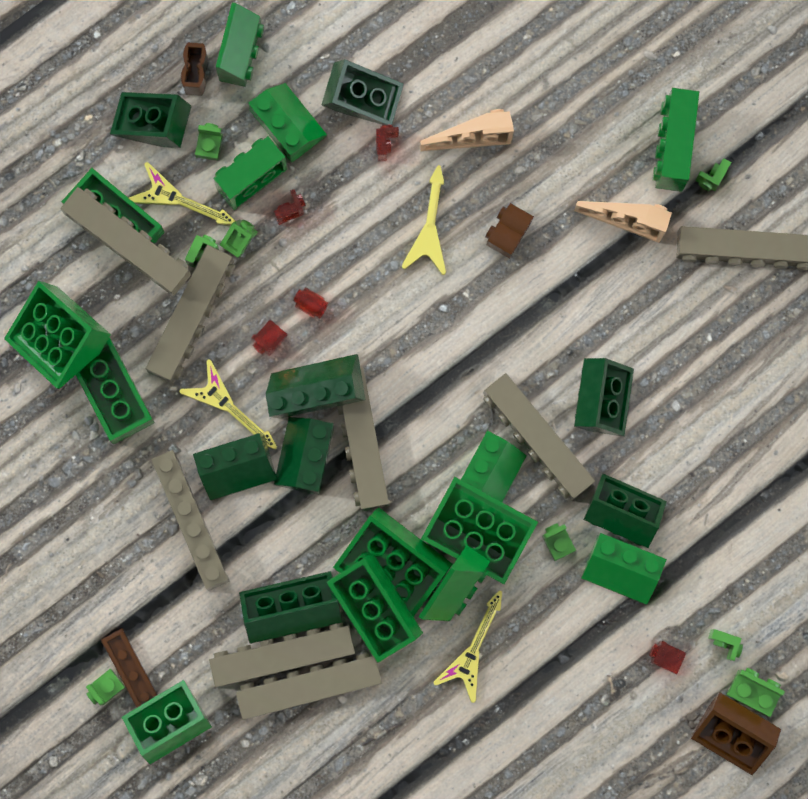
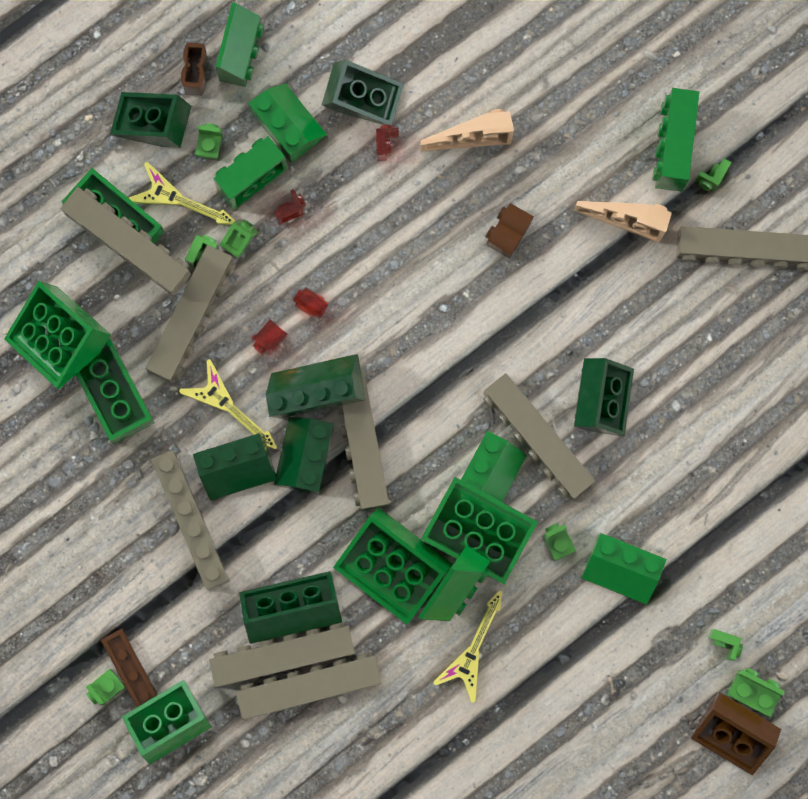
(375, 607): green brick -> none
(428, 242): light yellow piece -> none
(625, 510): dark green slope -> none
(667, 657): clear red bracket -> none

